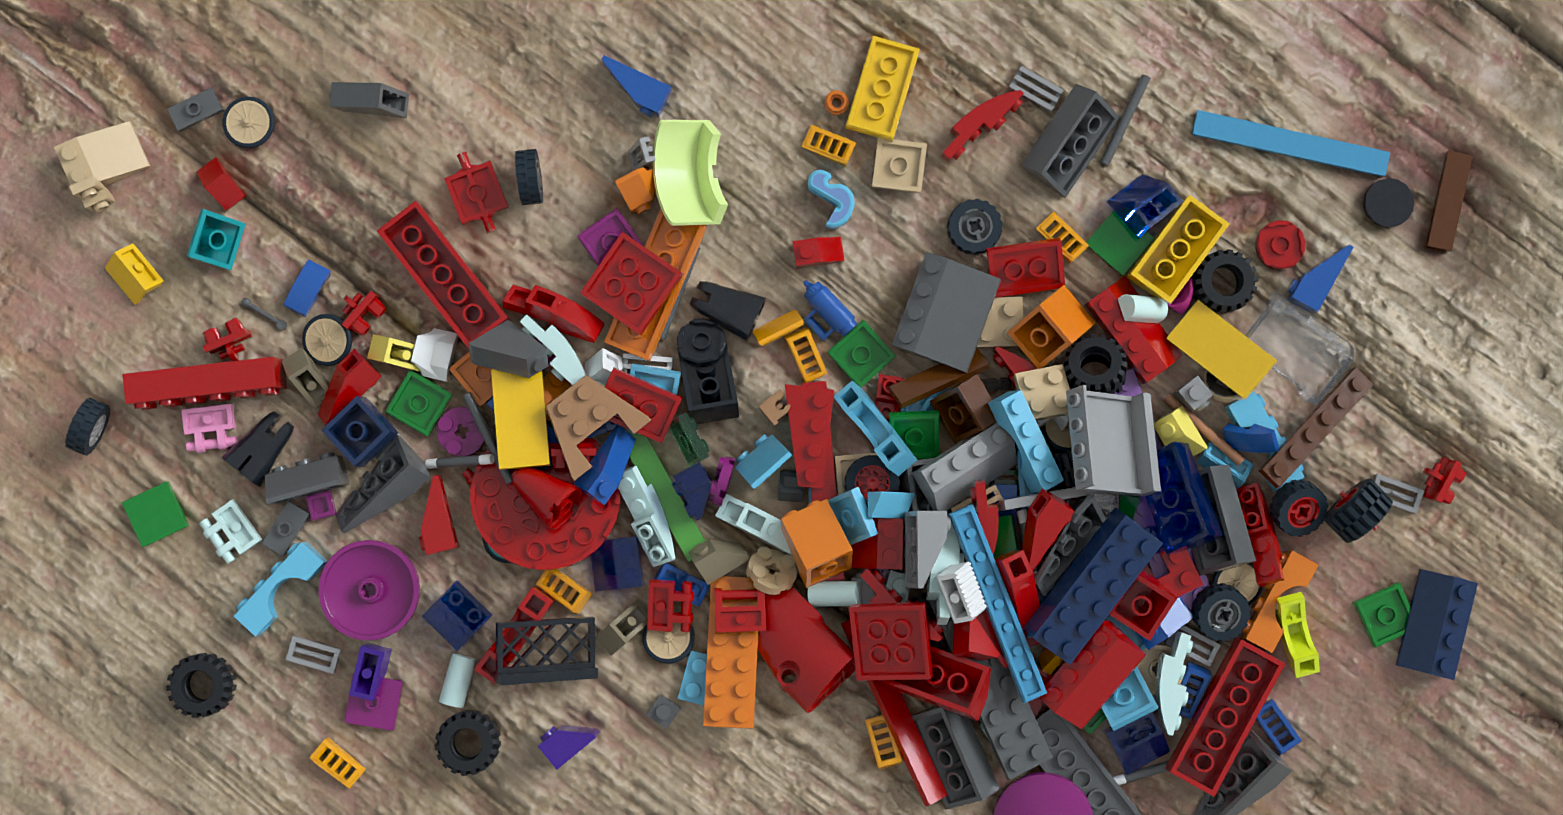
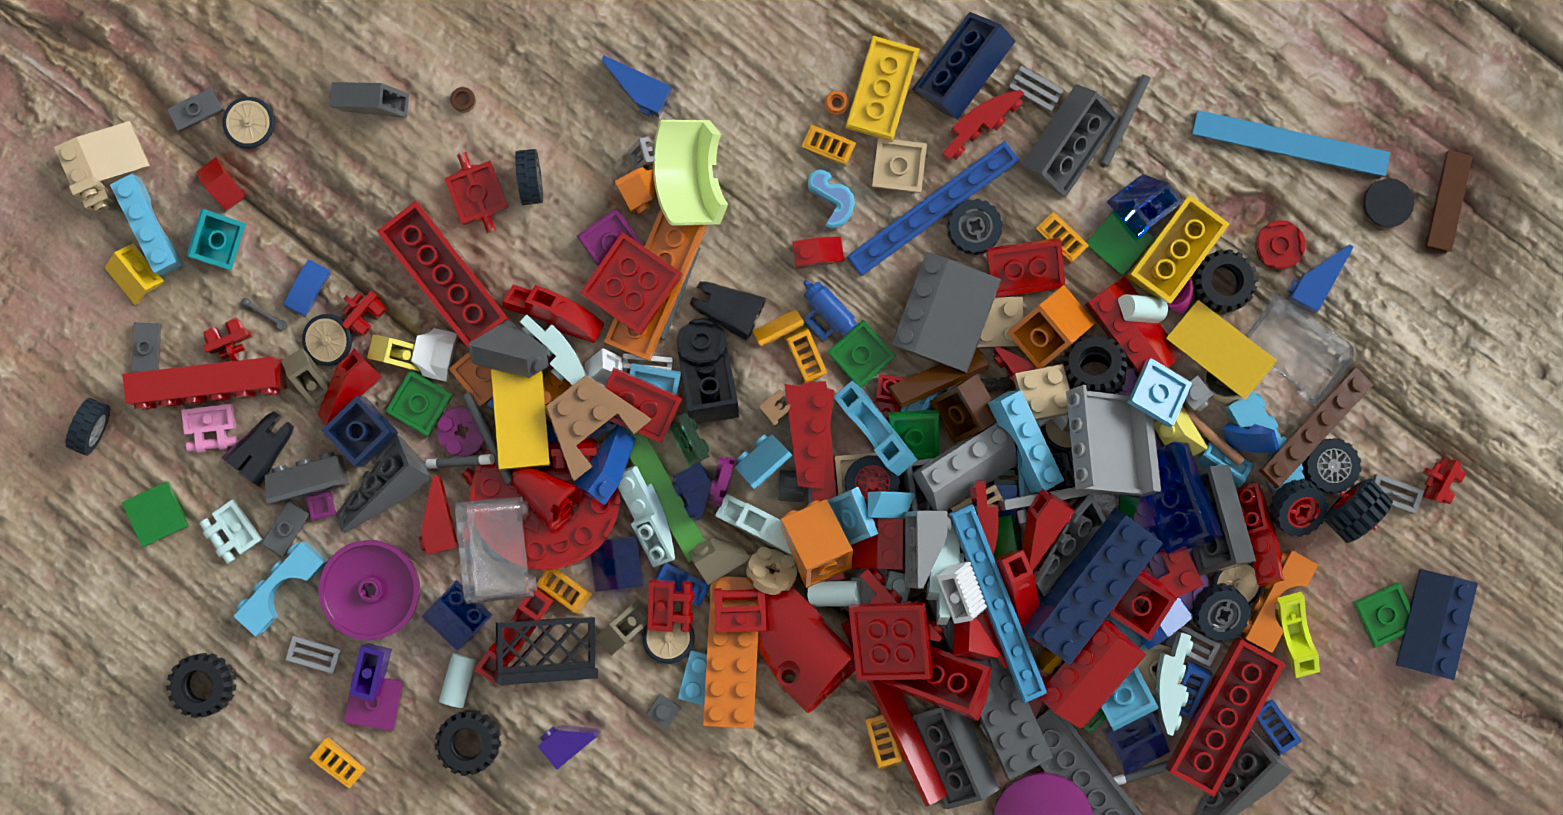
(146, 347): none -> dark grey plate
(152, 239): none -> medium azure arch
(463, 99): none -> reddish brown tile
(493, 550): none -> clear windscreen
(933, 208): none -> blue tile
(964, 65): none -> dark blue slope
(1159, 392): none -> plate
(1333, 466): none -> black wheel

